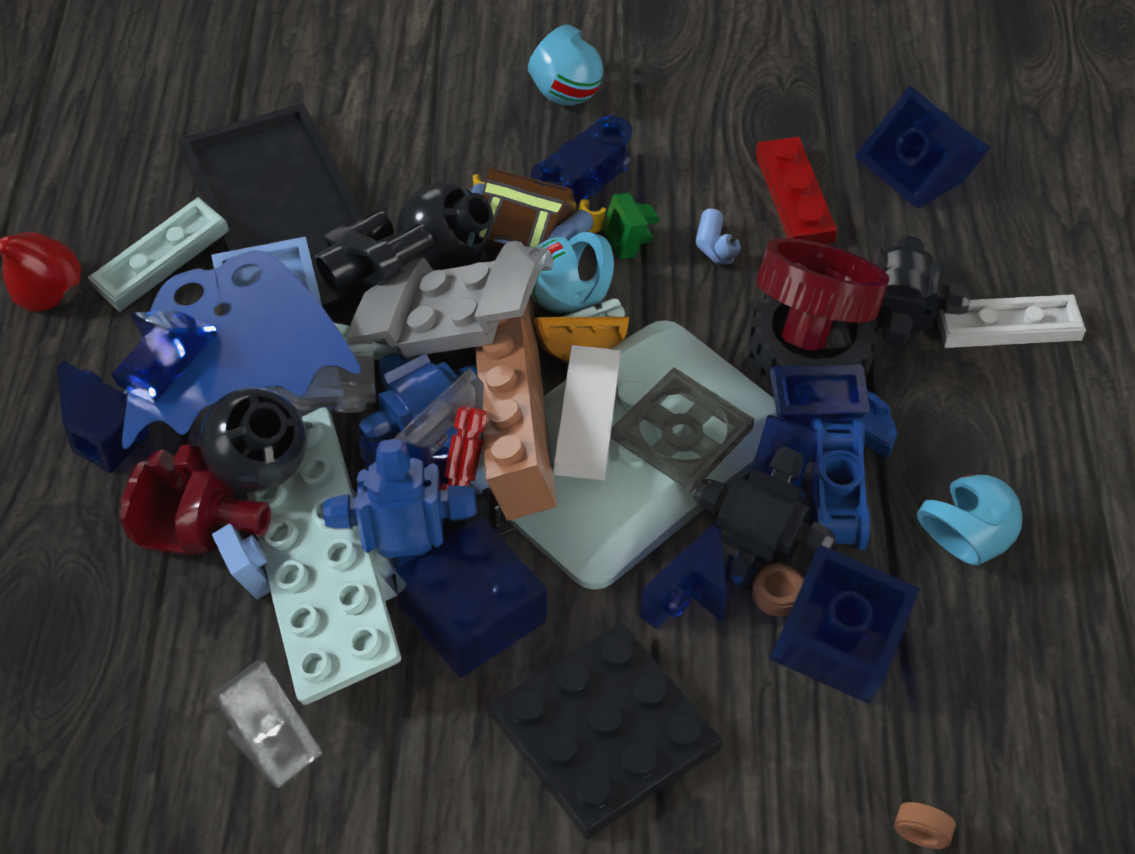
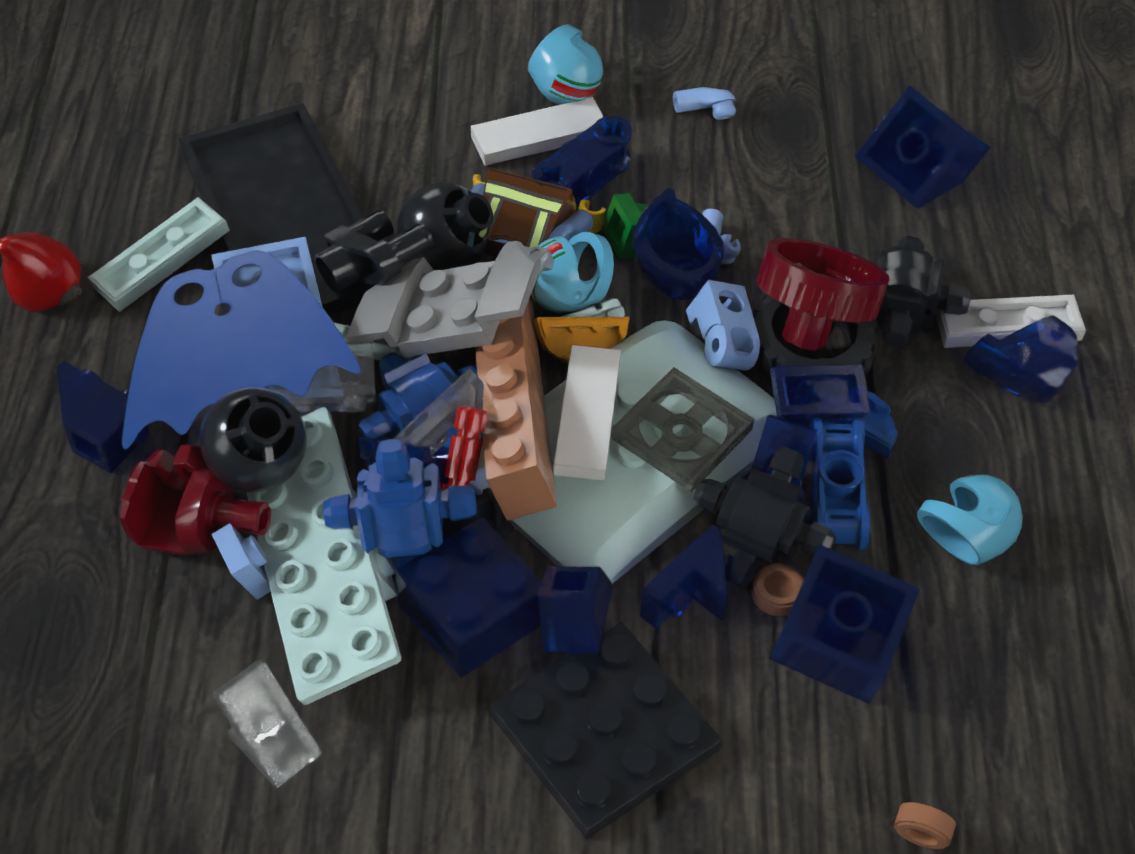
(167, 349): clear blue slope -> none
(533, 131): none -> white tile
(574, 608): none -> clear blue slope
(677, 247): none -> clear blue helmet
(704, 98): none -> light blue arm
(727, 328): none -> light blue leg
(795, 190): red plate -> none
(1030, 361): none -> clear blue helmet

